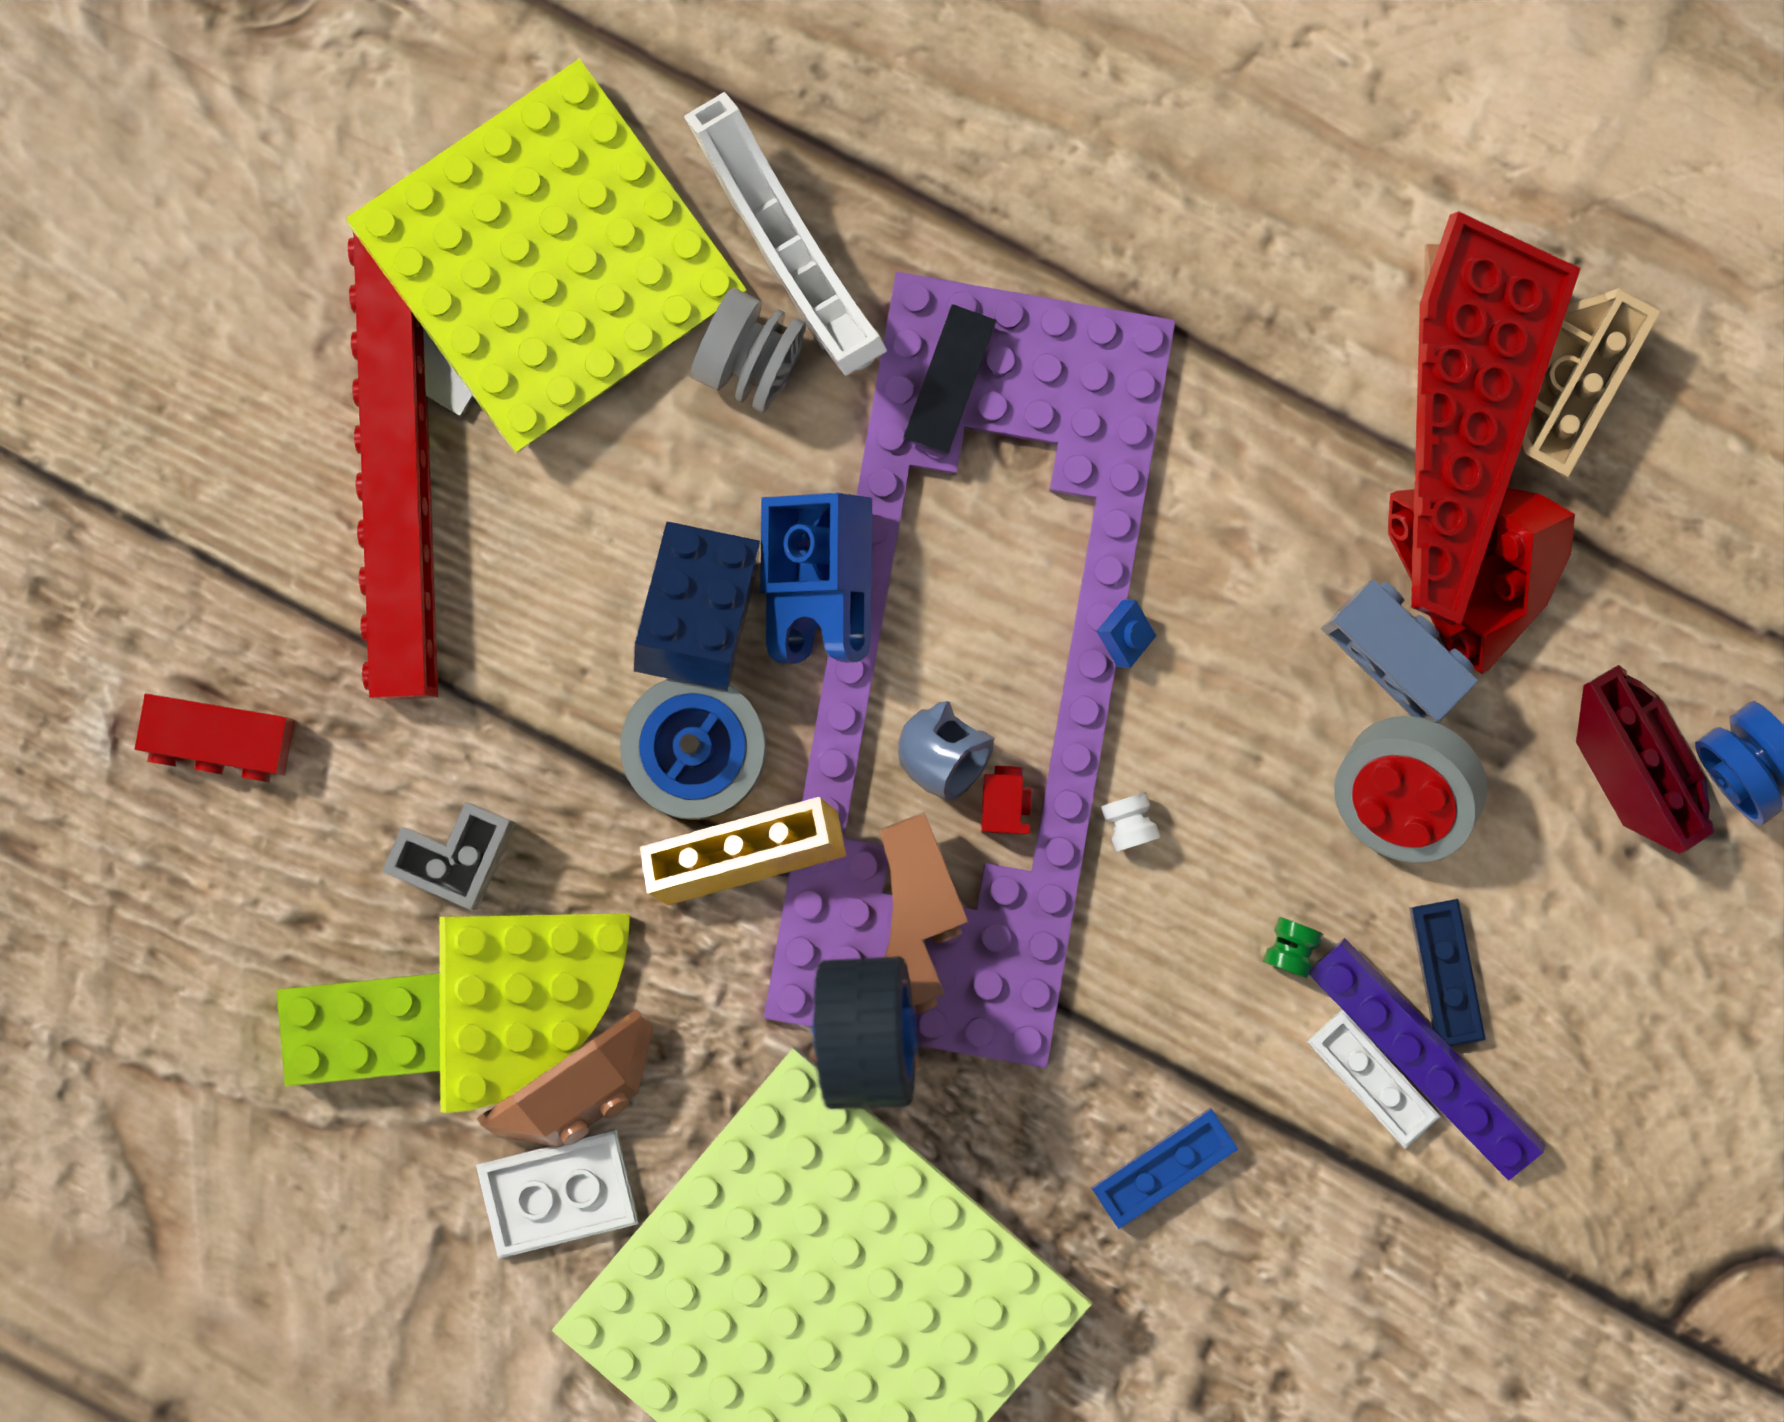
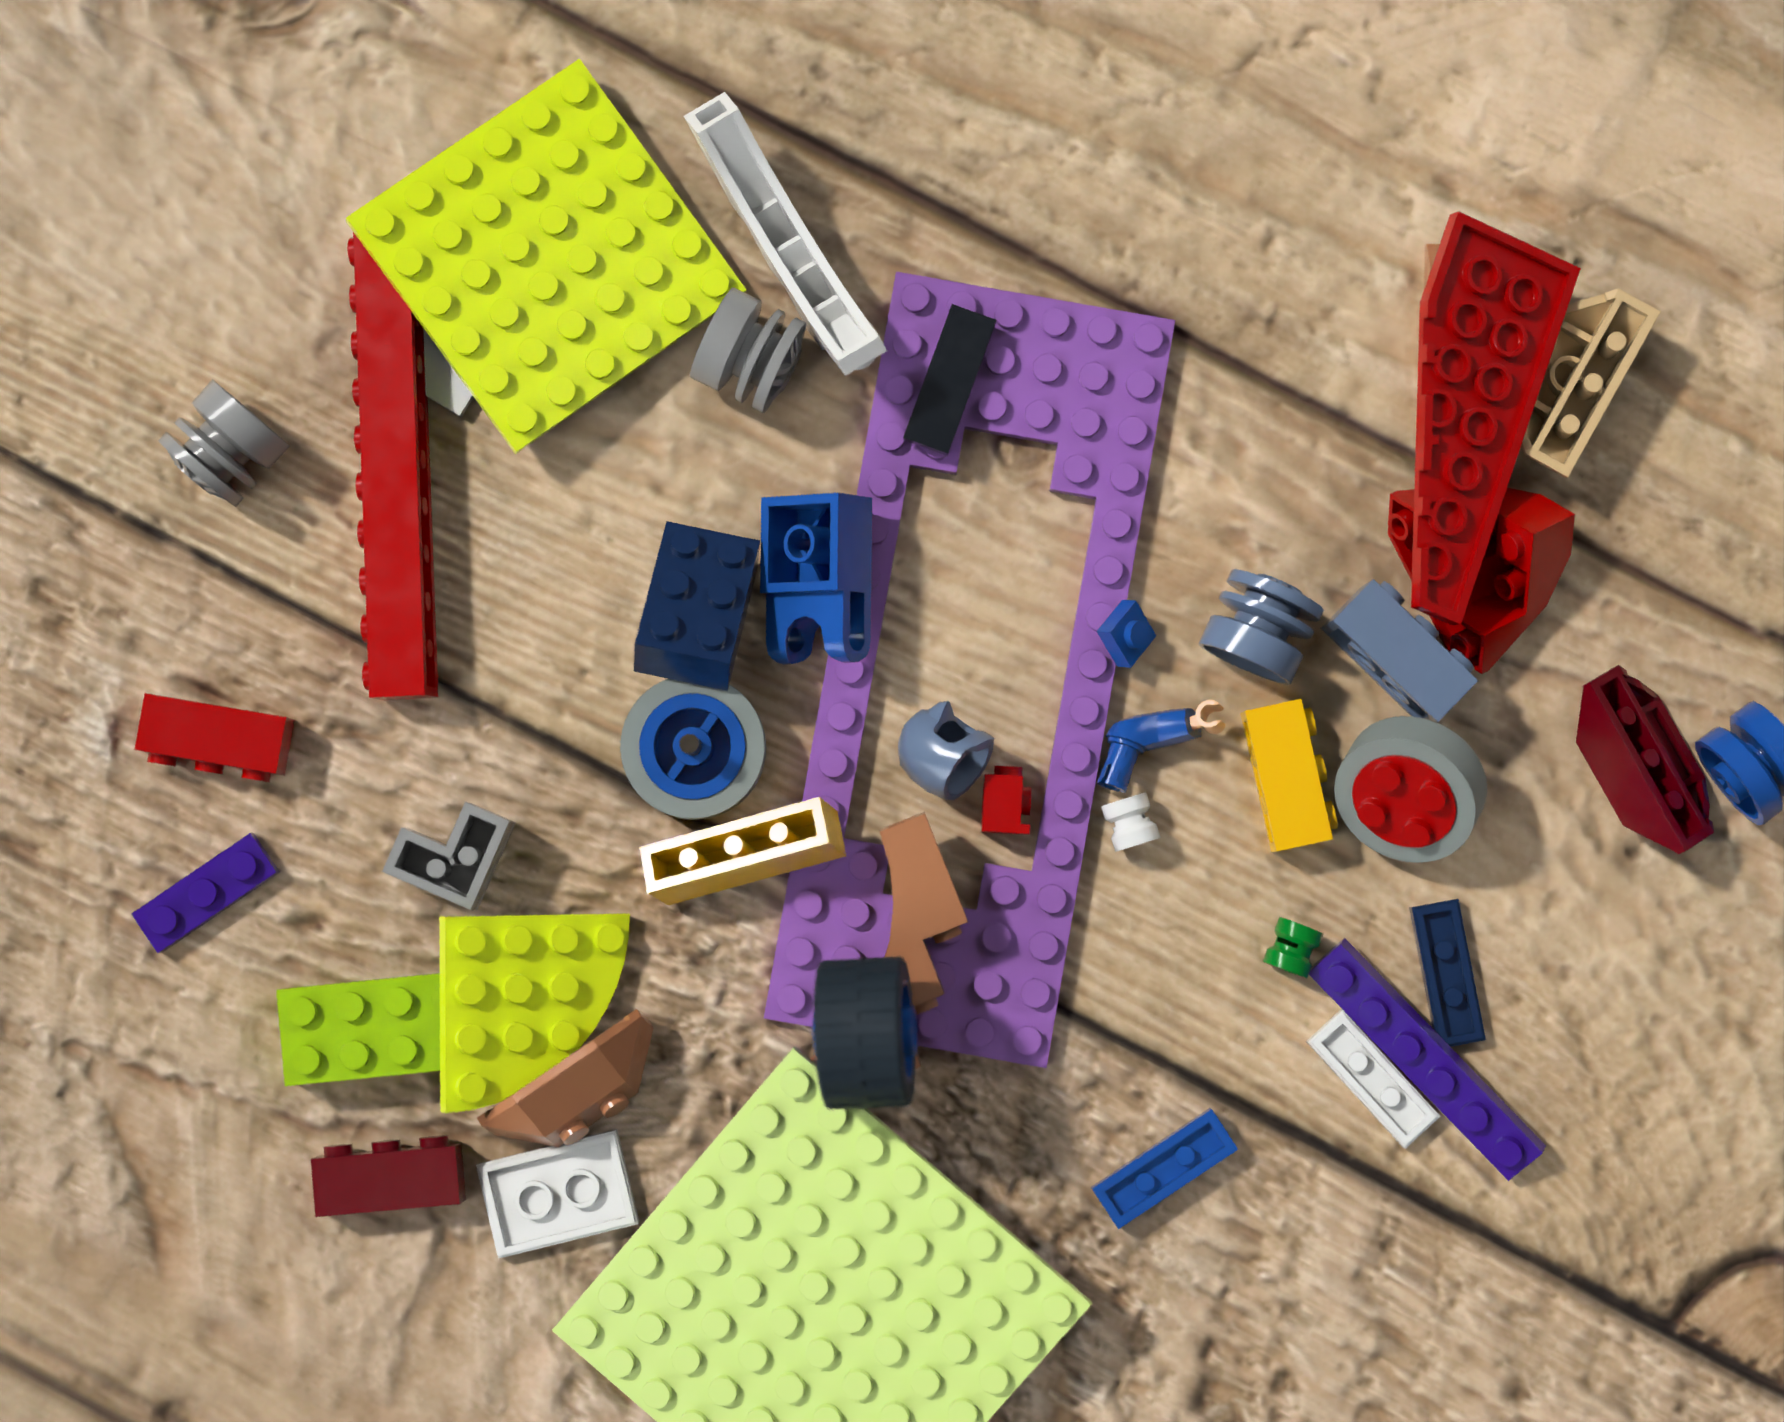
(205, 893): none -> dark purple plate
(223, 444): none -> light grey wheel
(388, 1177): none -> dark red brick
(1150, 732): none -> blue arm
(1261, 626): none -> sand blue wheel
(1288, 775): none -> yellow brick

